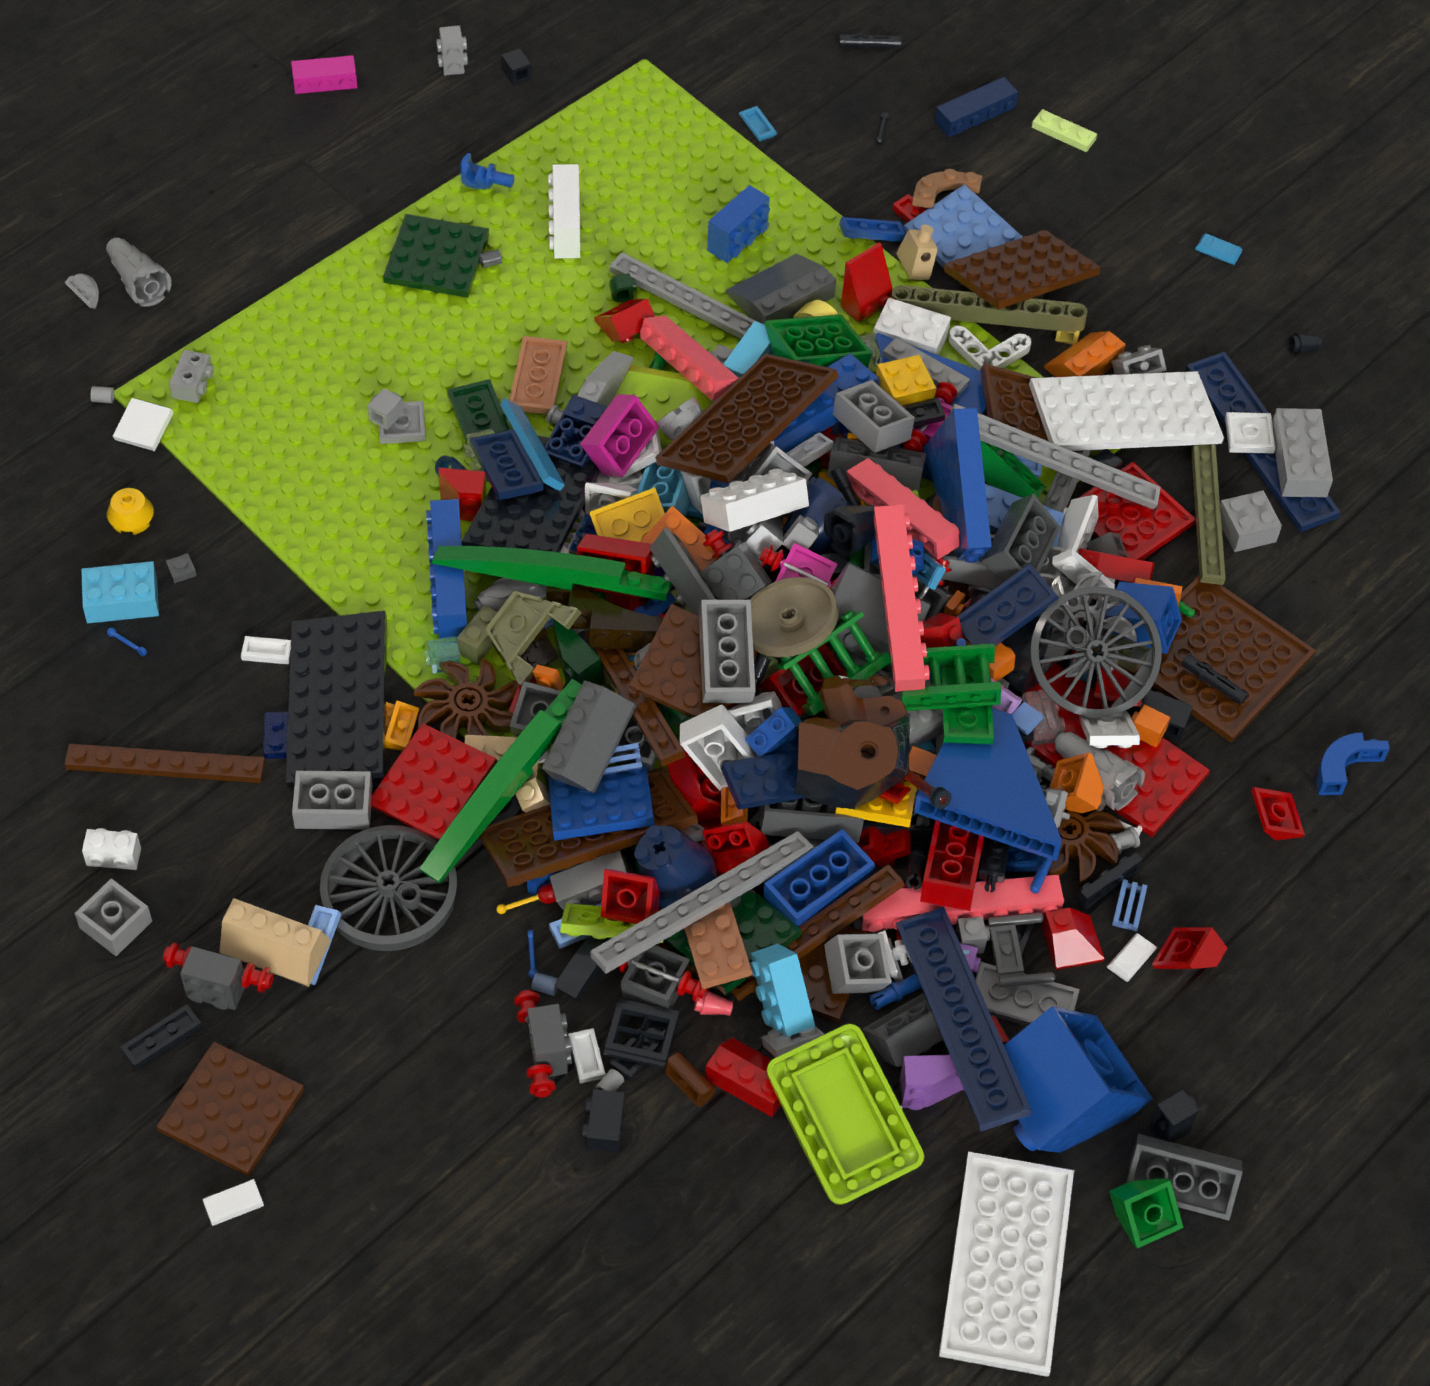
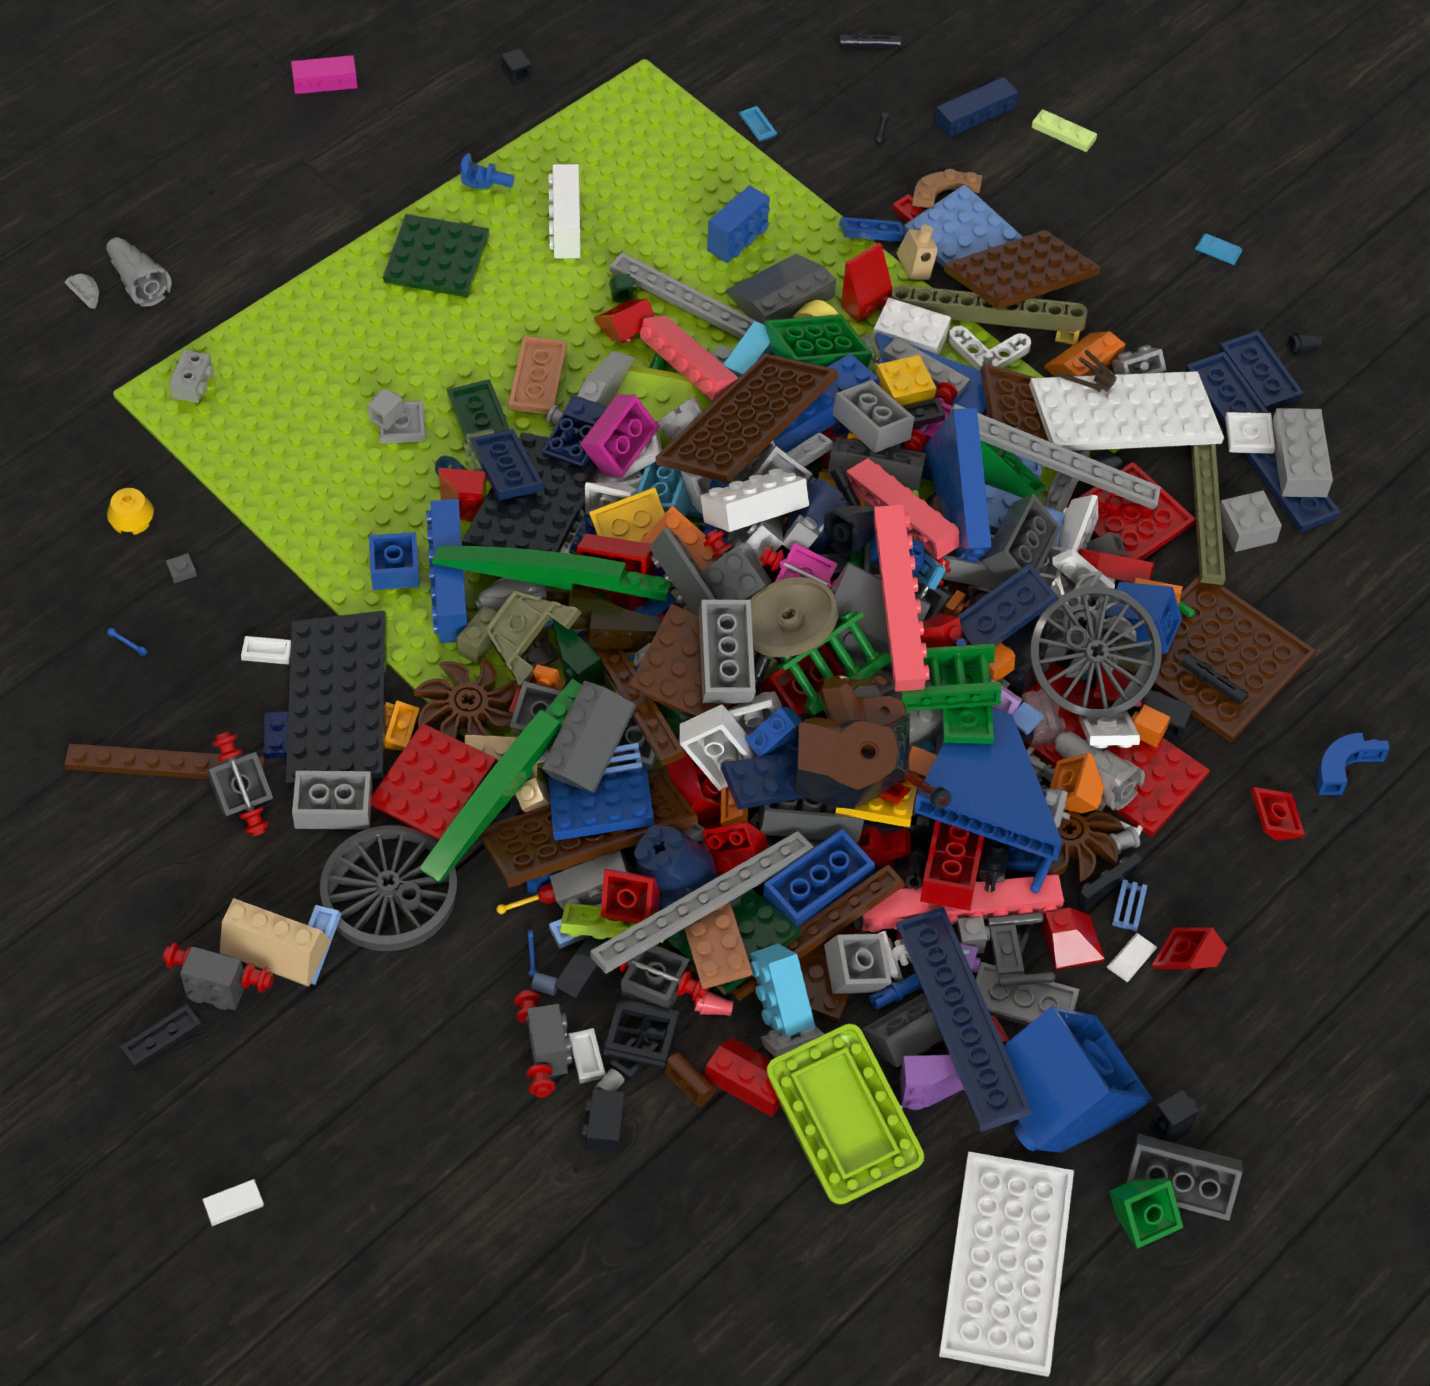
(102, 394): light grey hinge -> none
(111, 849): white brick -> none
(113, 917): light grey brick -> none
(120, 592): medium azure brick -> none
(143, 424): white tile -> none
(230, 1108): reddish brown plate -> none
(239, 784): none -> dark grey brick
(394, 561): none -> blue brick
(441, 651): clear light blue brick -> none
(451, 47): light grey brick -> none
(490, 258): dark grey hinge -> none
(532, 444): dark azure tile -> none
(1104, 377): none -> dark brown plant
(1262, 370): none -> dark blue plate

